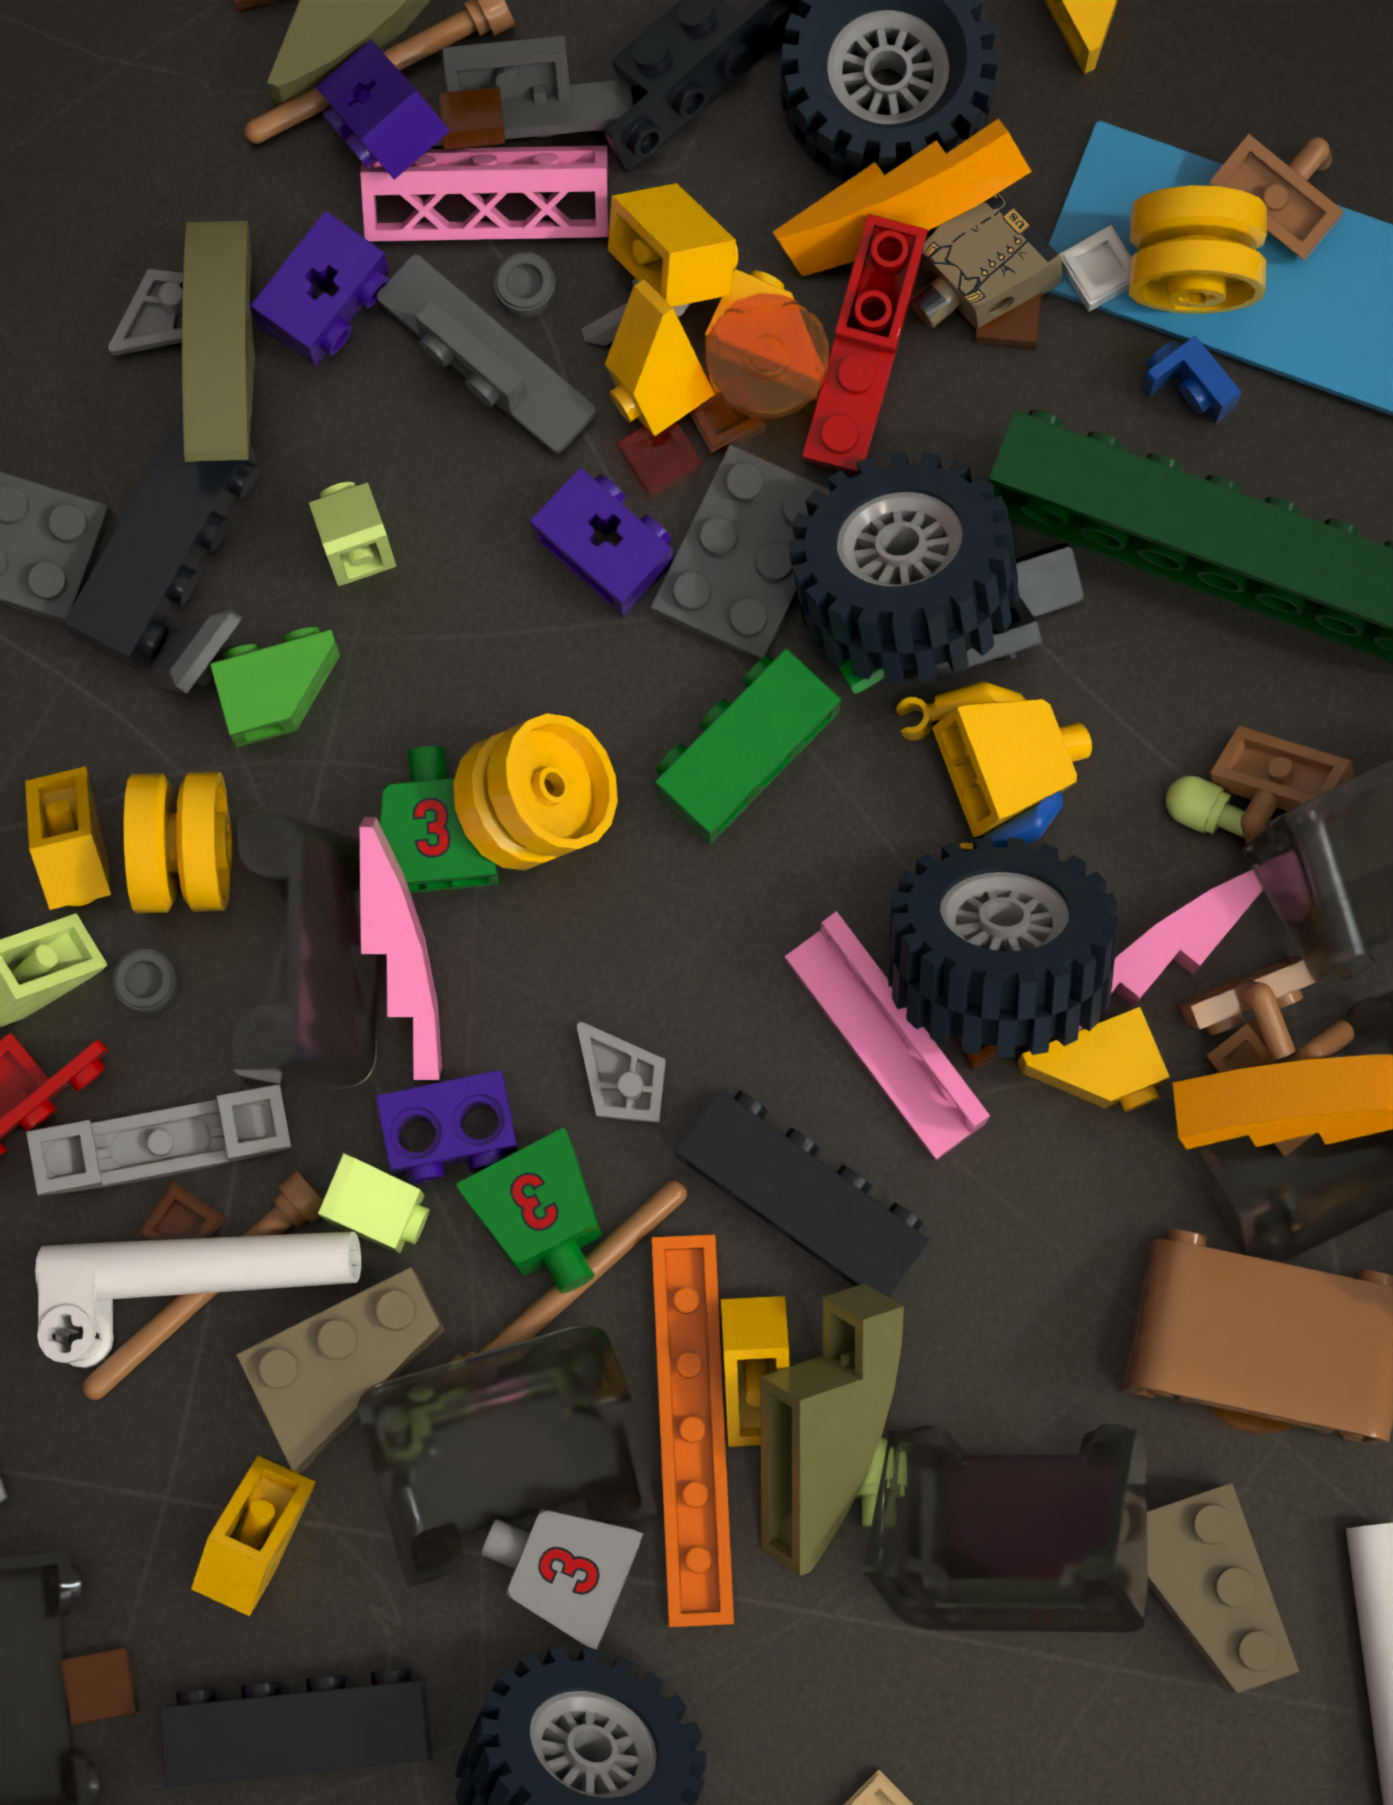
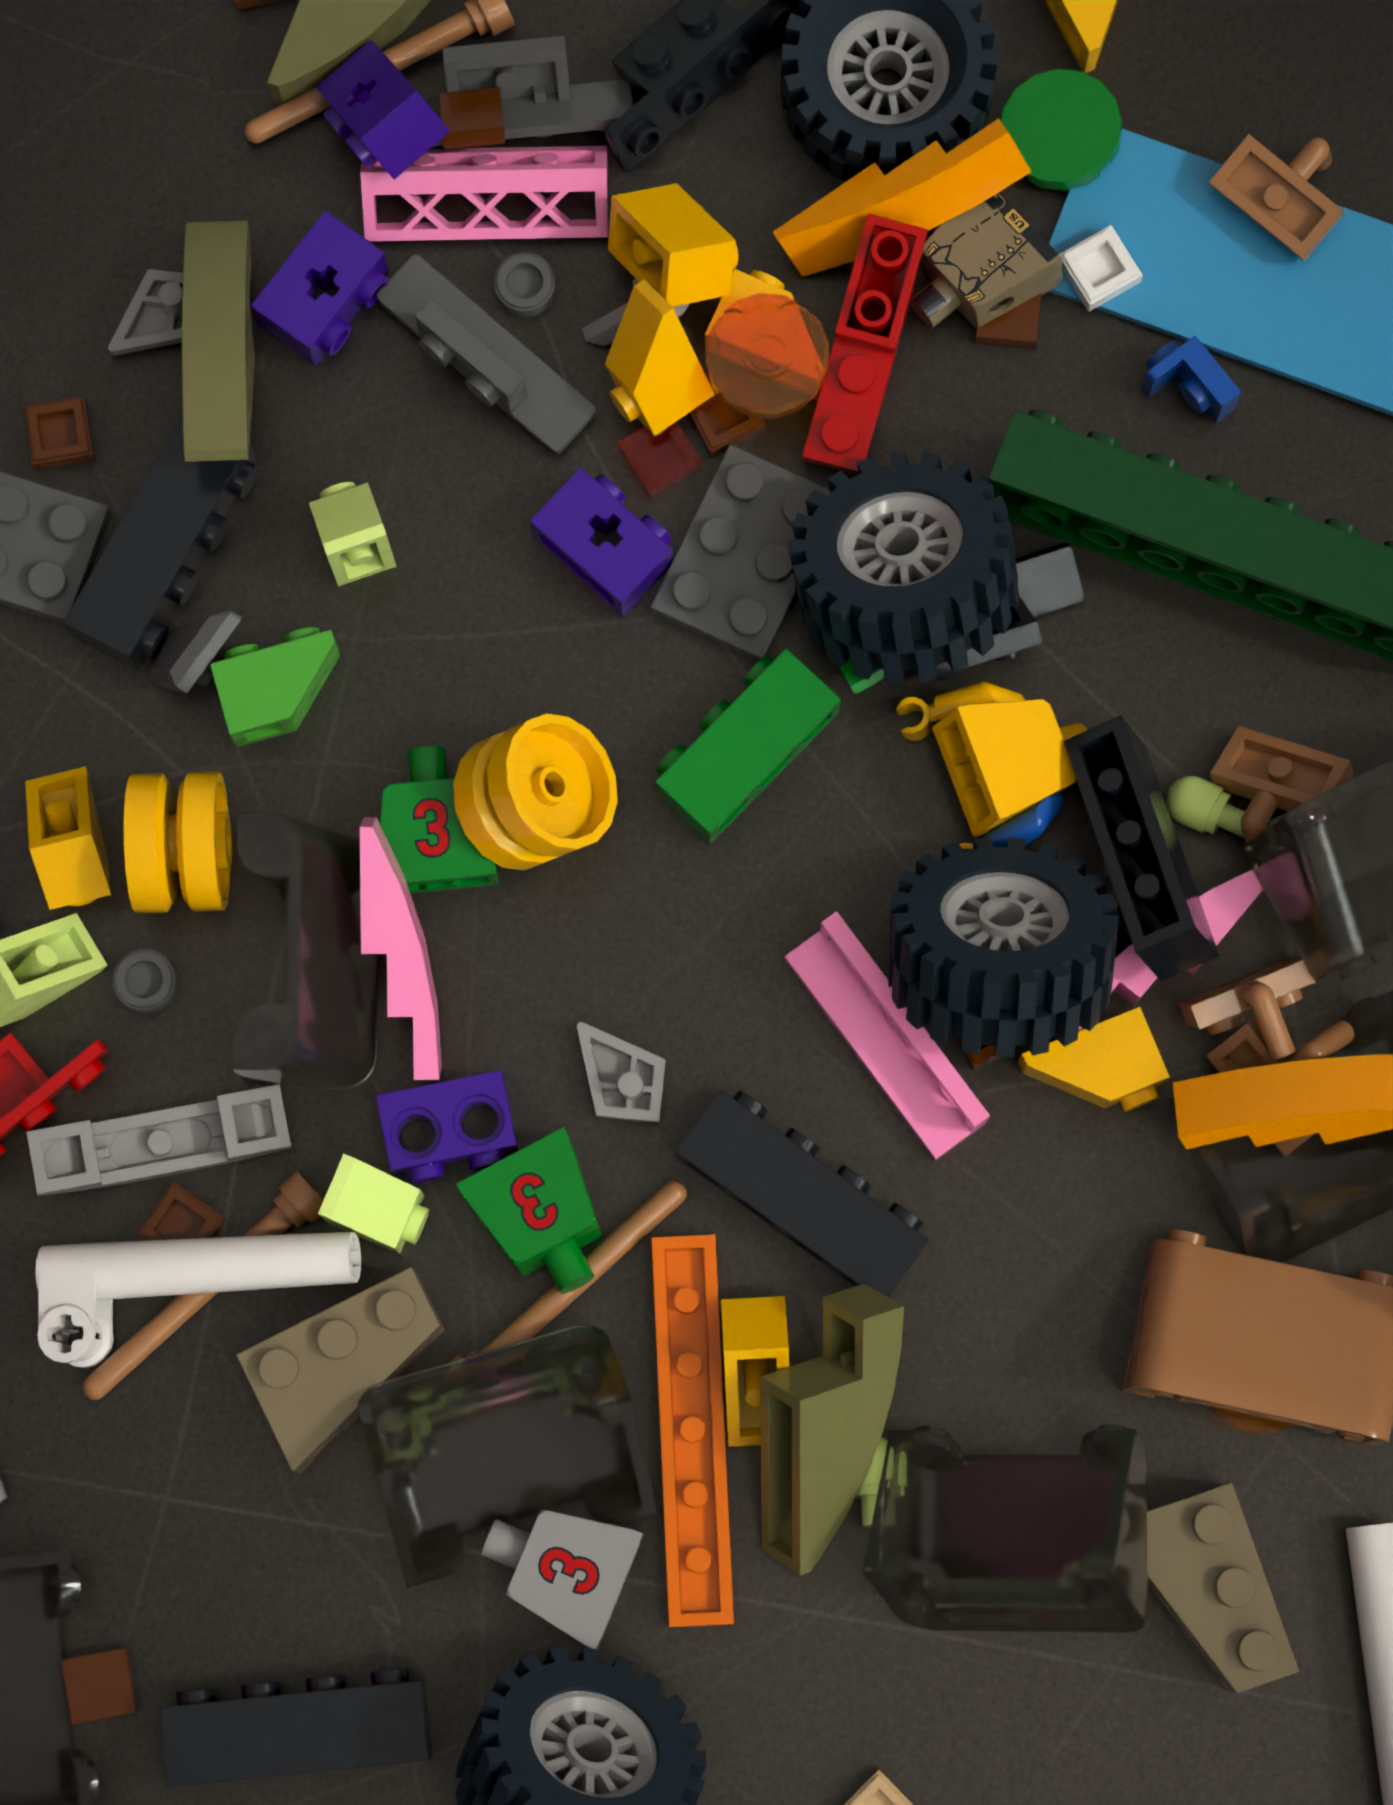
(59, 433): none -> reddish brown tile
(252, 1535): yellow slope -> none
(1064, 127): none -> green tile
(1141, 849): none -> black brick
(1197, 249): yellow wheel -> none

